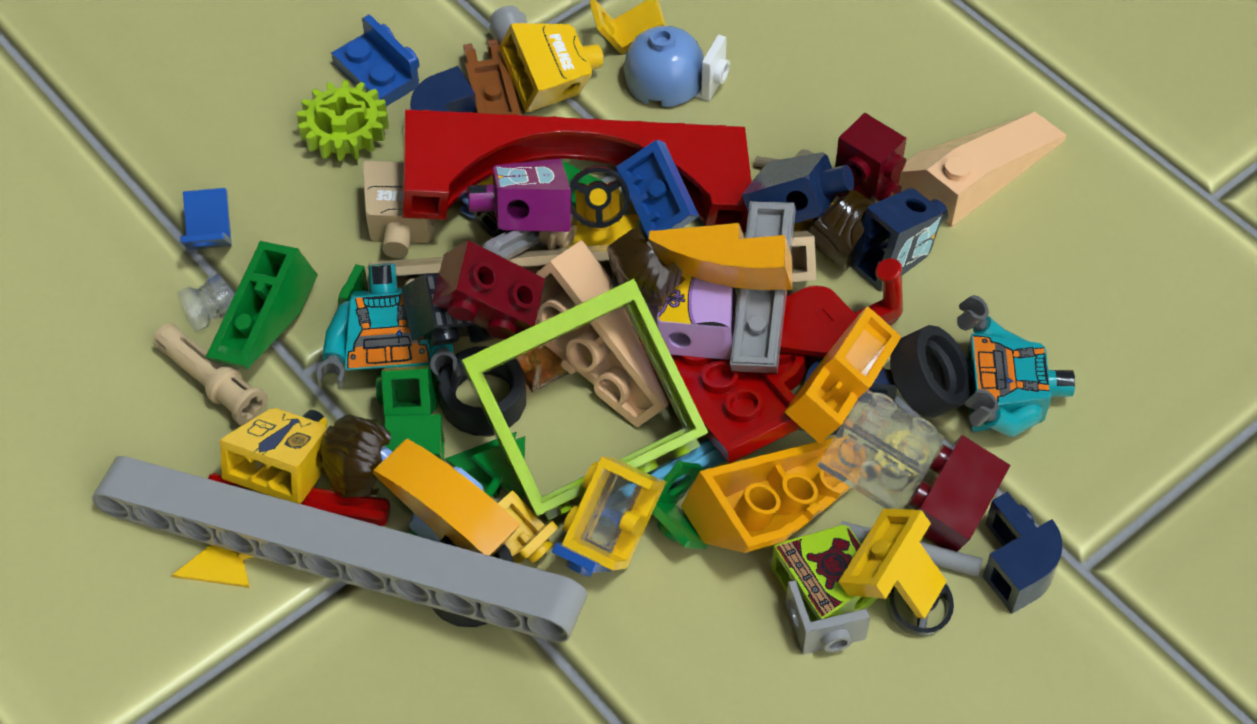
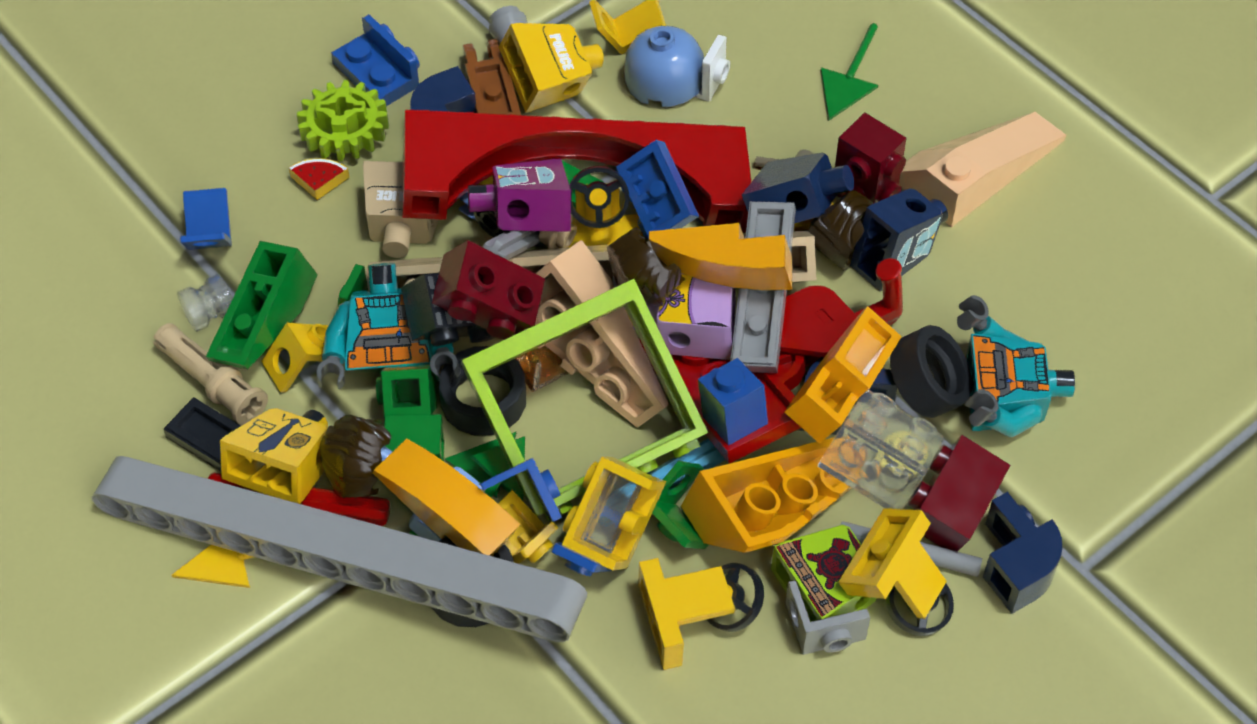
(200, 431): none -> black tile
(303, 344): none -> yellow bracket
(318, 175): none -> tile
(542, 483): none -> blue bracket
(693, 599): none -> yellow piece
(733, 401): none -> blue brick
(845, 90): none -> green piece

